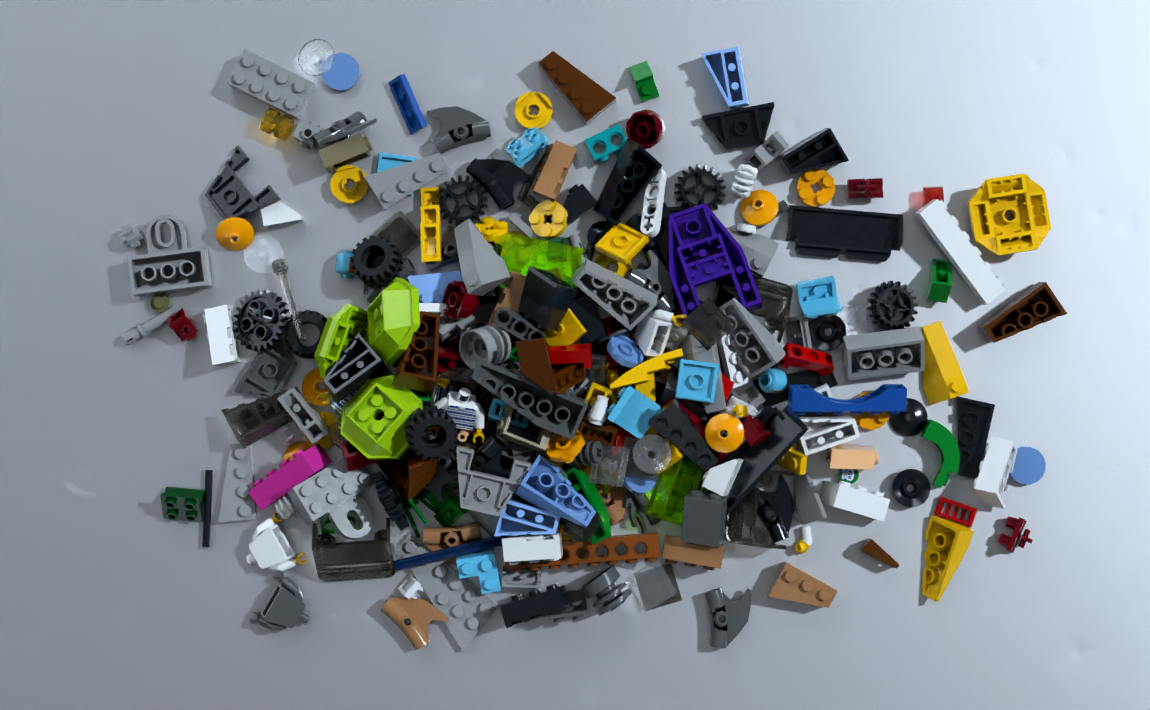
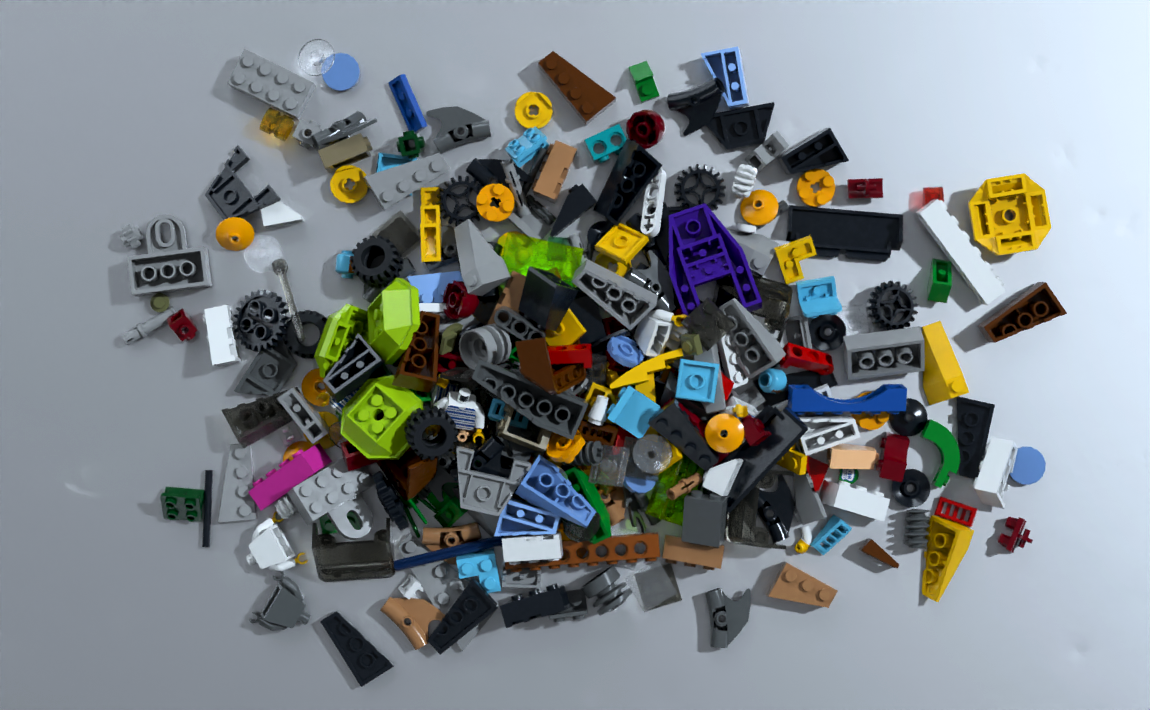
(358, 652): none -> black wing
(404, 147): none -> dark green brick
(449, 338): none -> olive slope
(466, 613): none -> black wing
(492, 213): none -> light orange plate
(493, 229): yellow plate -> none
(508, 166): none -> light grey pin
(541, 212): yellow plate -> none
(677, 490): none -> medium nougat pin
(691, 344): none -> olive plate
(697, 103): none -> black pin
(790, 255): none -> yellow plate
(817, 471): none -> red slope
(834, 525): none -> medium azure slope
(893, 456): none -> dark red brick
(917, 528): none -> dark grey piece

